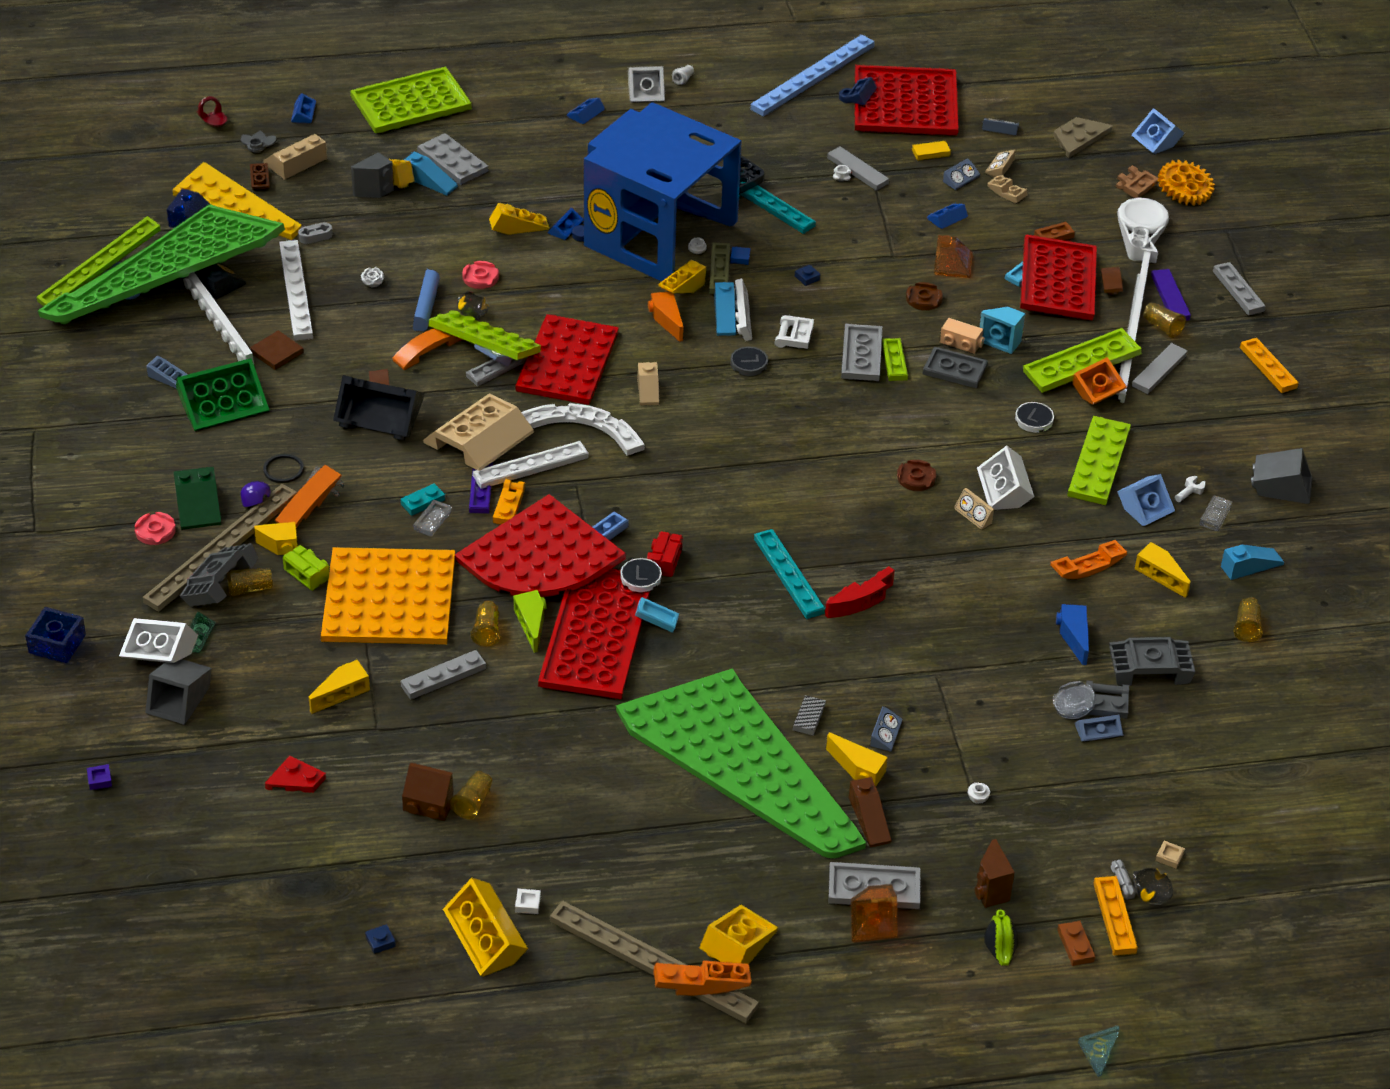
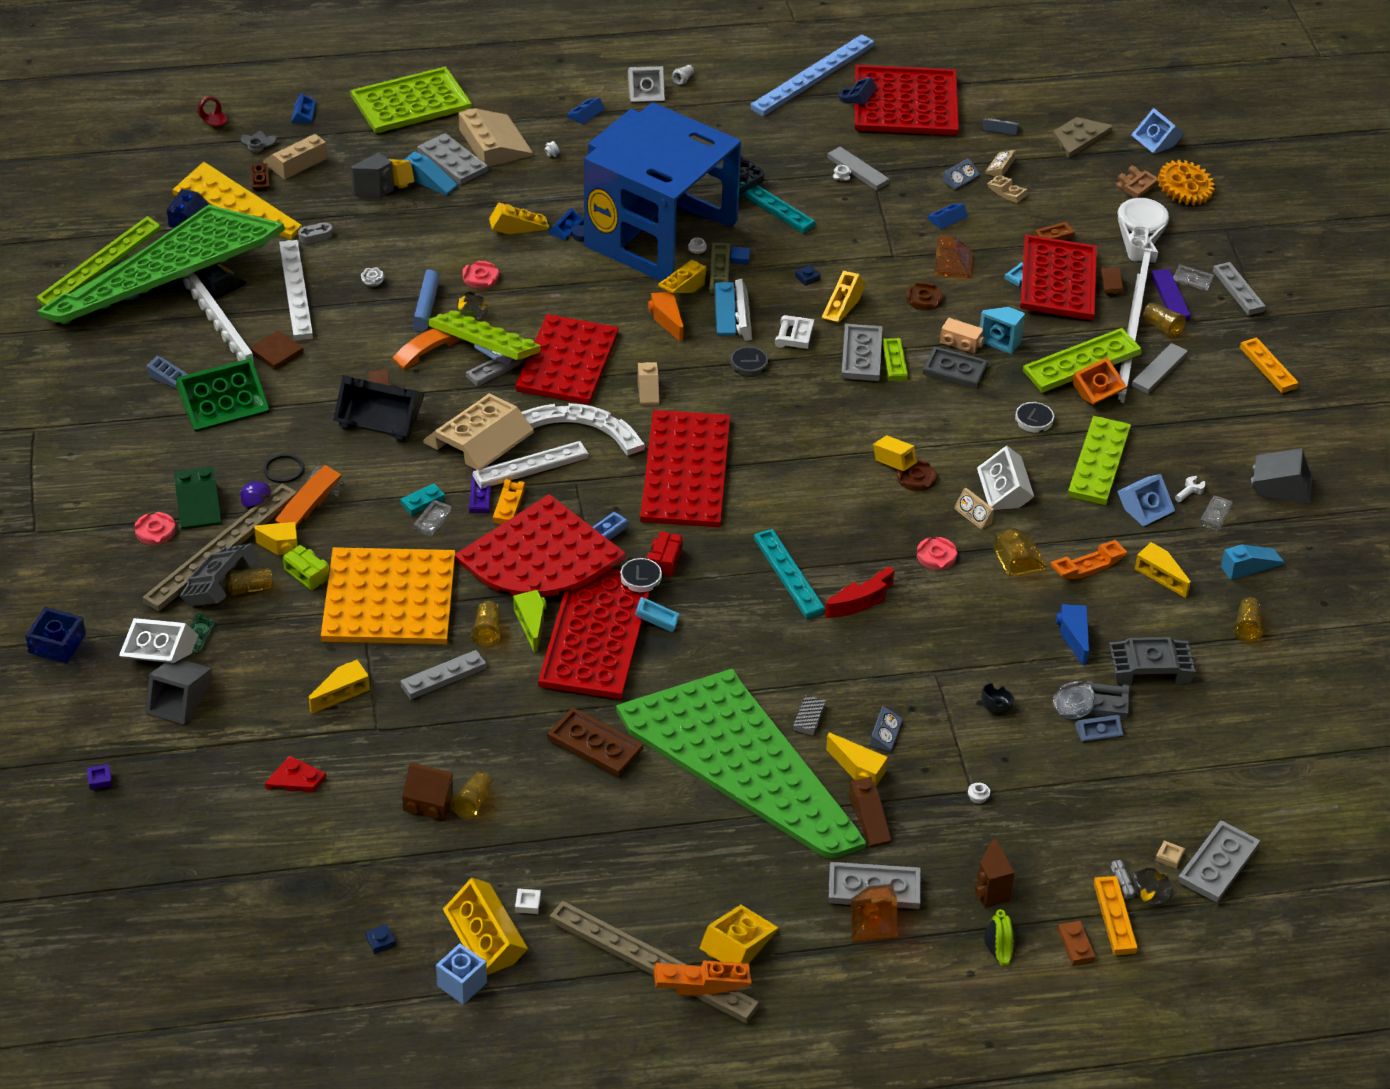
(461, 973): none -> light blue head
(493, 136): none -> tan slope
(551, 149): none -> white plate
(595, 741): none -> reddish brown plate
(685, 468): none -> red plate
(844, 296): none -> yellow slope
(895, 453): none -> yellow brick
(931, 150): yellow tile -> none
(936, 553): none -> coral tile
(995, 699): none -> black hair
(1017, 552): none -> clear yellow slope
(1098, 1047): clear light blue tile -> none
(1193, 277): none -> clear plate
(1218, 861): none -> light grey plate

